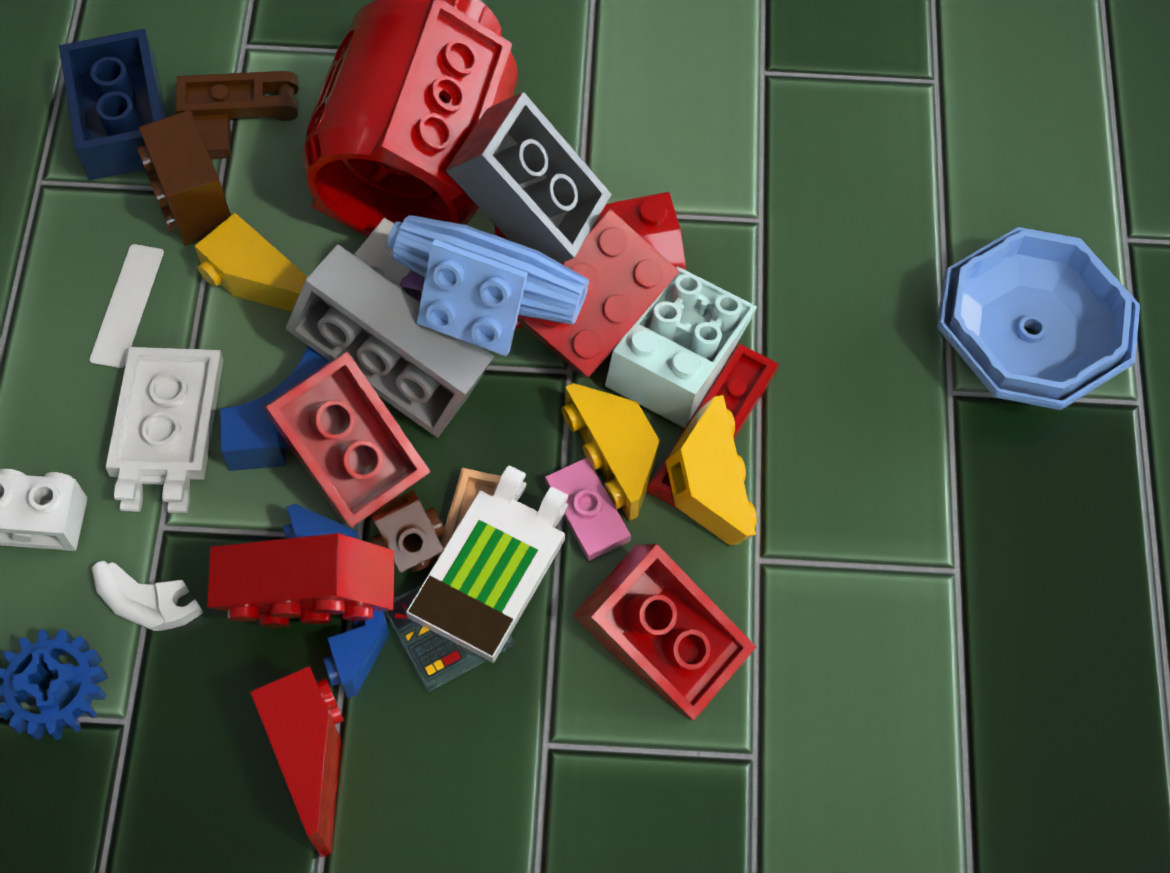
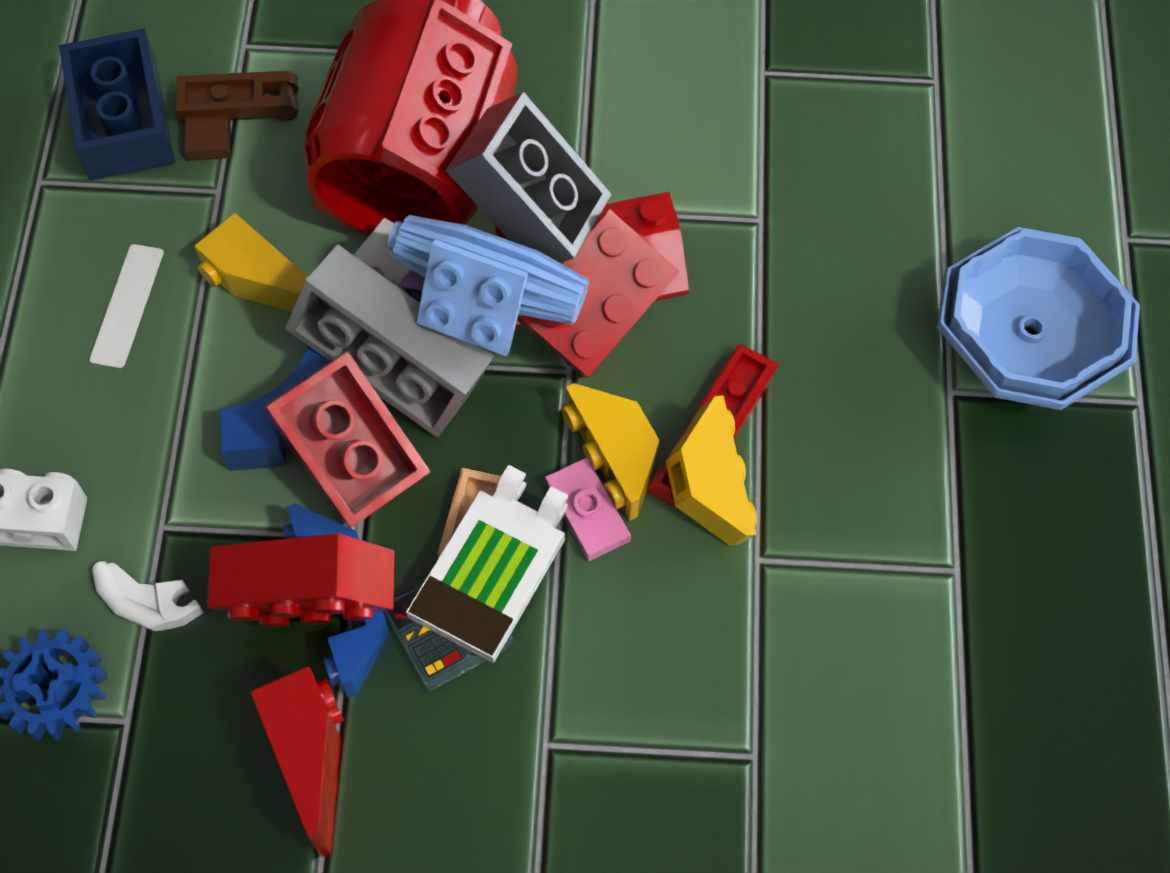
(163, 423): white tile -> none
(183, 176): reddish brown brick -> none
(404, 517): brick -> none
(665, 629): red slope -> none
(679, 347): light aqua slope -> none

